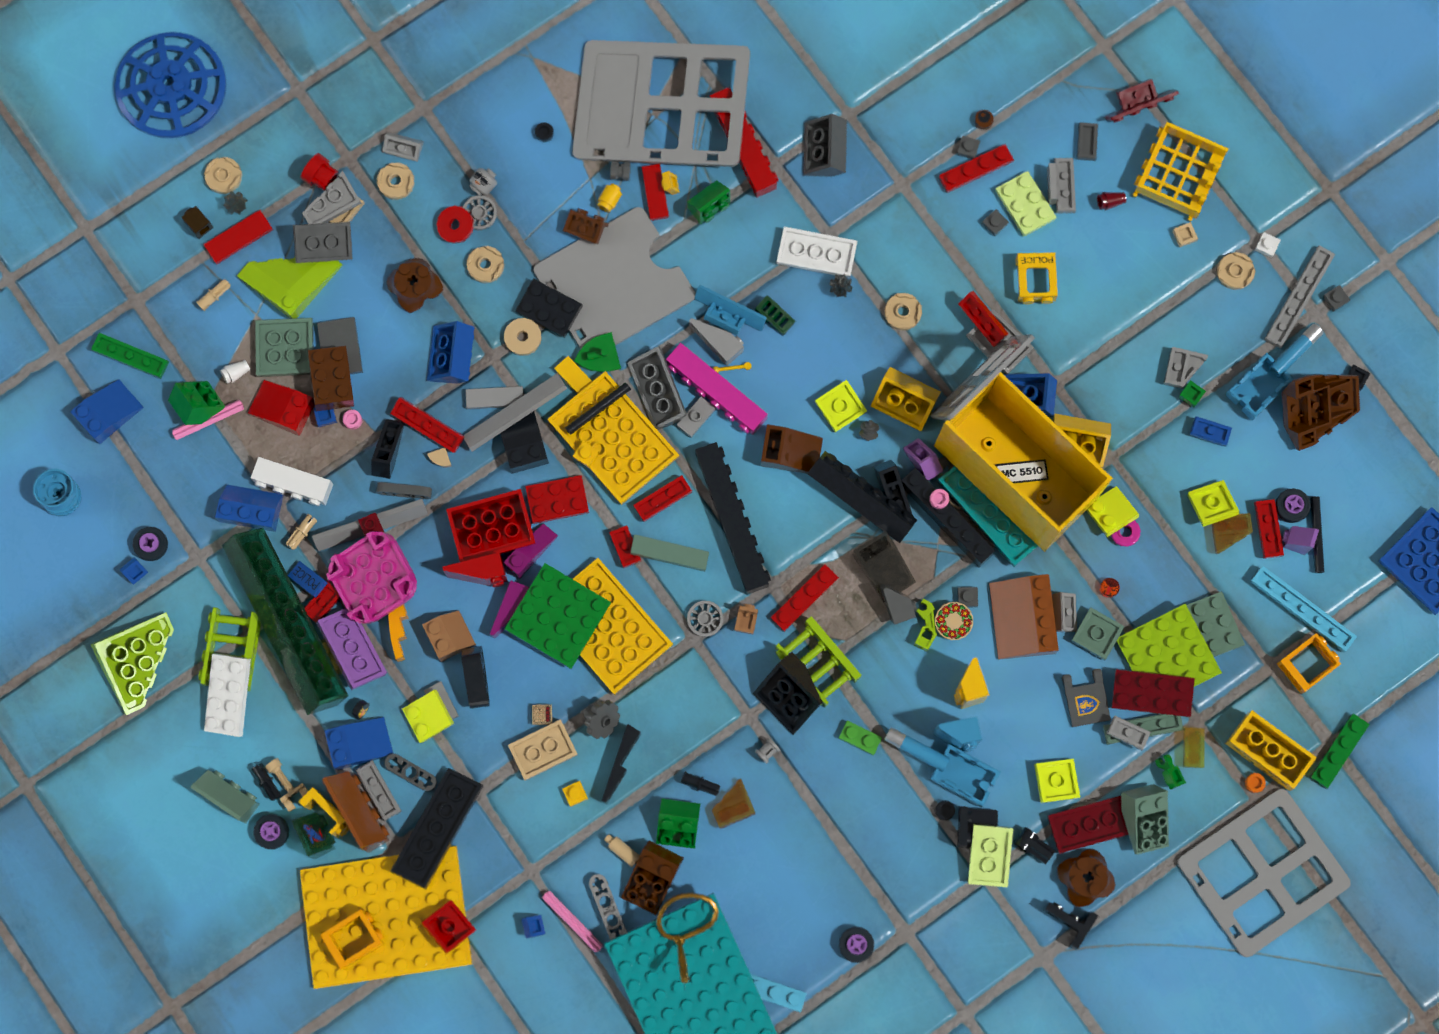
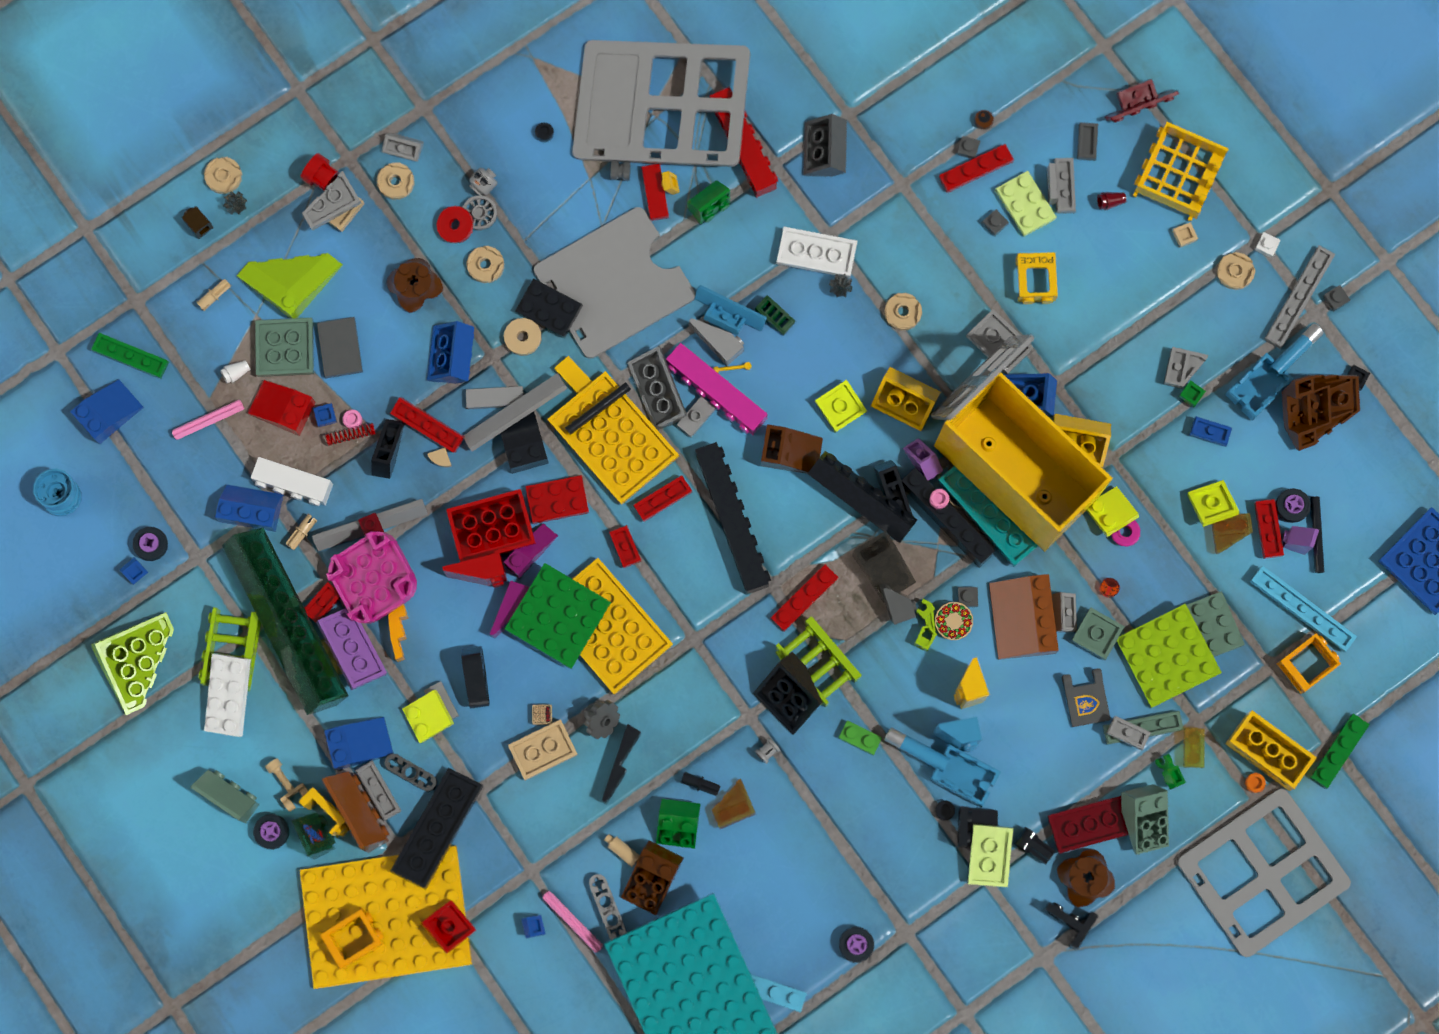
(176, 91): blue dish -> none
(195, 402): green slope -> none
(238, 237): red piece -> none
(266, 782): black axle -> none
(307, 579): blue tile -> none
(322, 242): dark grey tile -> none
(330, 442): none -> red piece
(331, 378): reddish brown brick -> none
(360, 709): black tile -> none
(403, 490): dark grey beam -> none
(448, 635): medium nougat slope -> none
(575, 793): yellow plate -> none
(585, 226): reddish brown bracket -> none
(586, 454): yellow plate -> none
(599, 354): green shield -> none
(609, 198): yellow brick -> none
(669, 552): sand green tile -> none
(679, 940): pearl gold piece -> none
(705, 618): light grey wheel -> none
(746, 619): medium nougat bracket -> none
(869, 430): dark grey wheel -> none
(983, 318): red plate -> none
(1025, 471): sticker -> none
(1057, 780): neon yellow plate -> none
(1153, 693): dark red plate -> none

